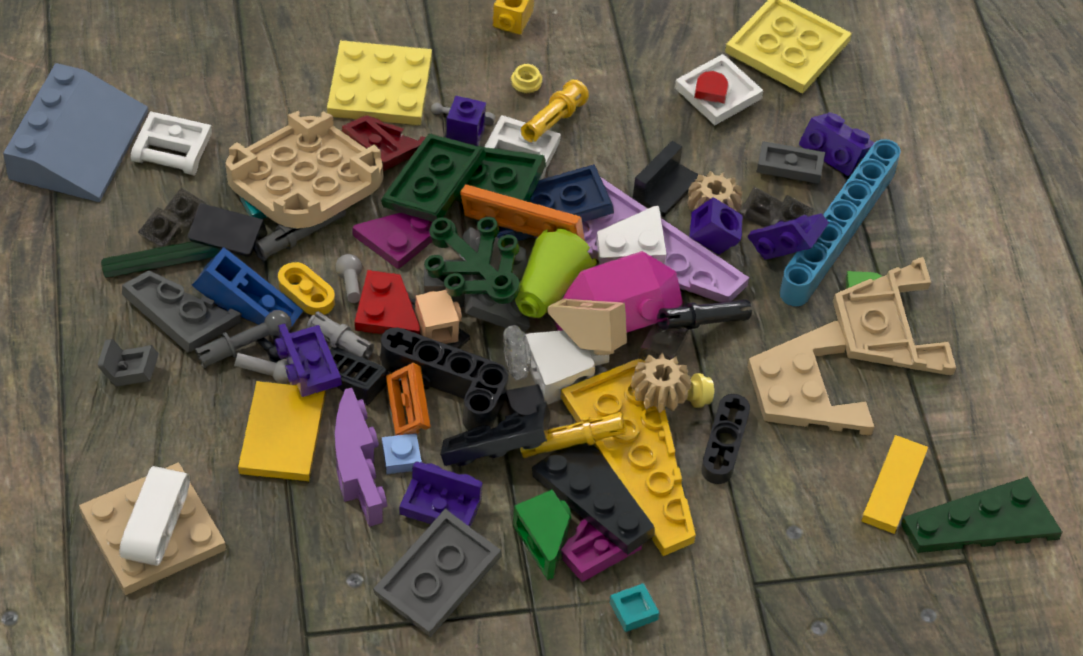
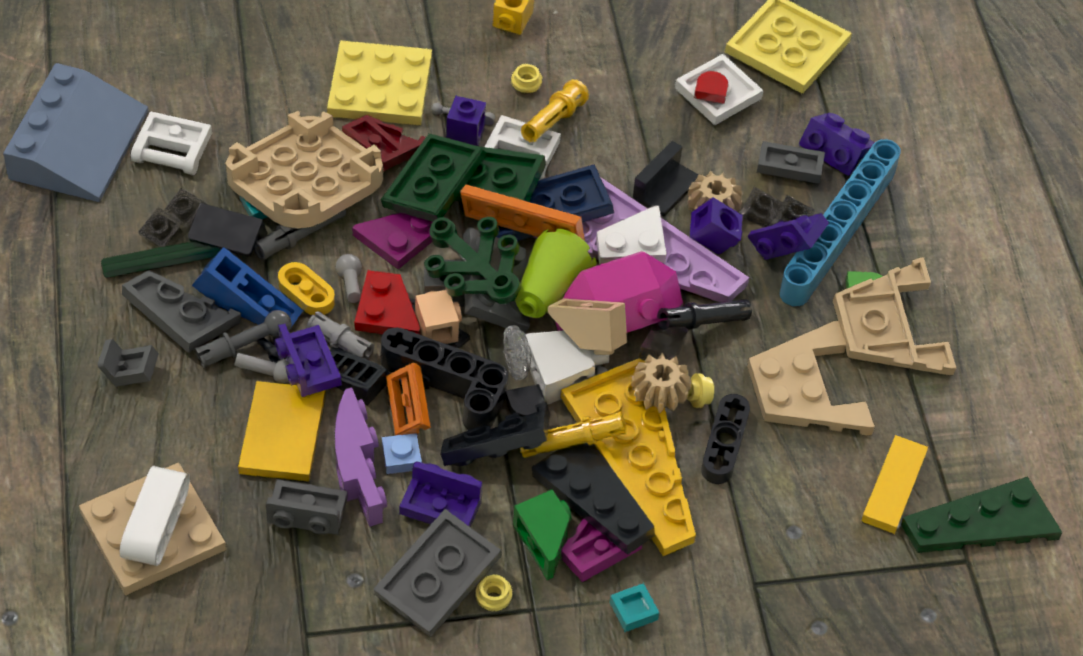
(306, 507): none -> dark grey bracket
(494, 584): none -> light yellow plate

